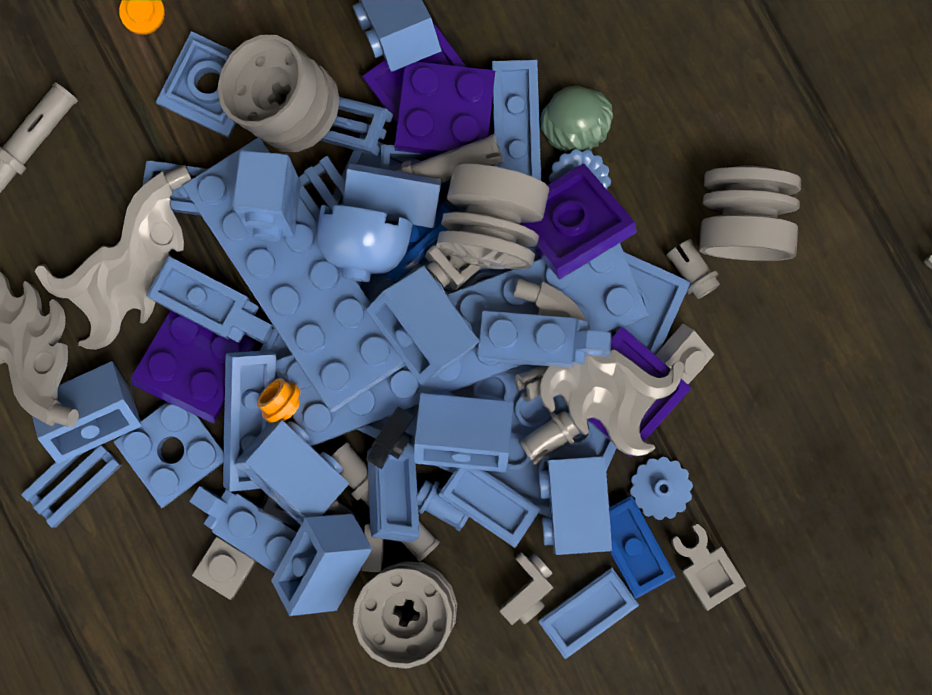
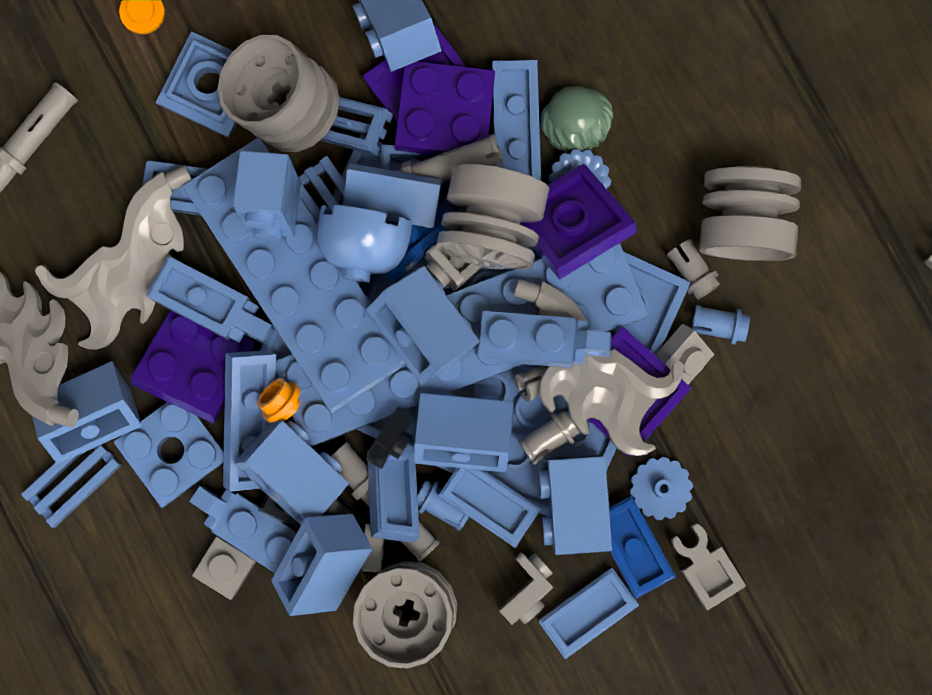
(721, 323): none -> medium blue pin

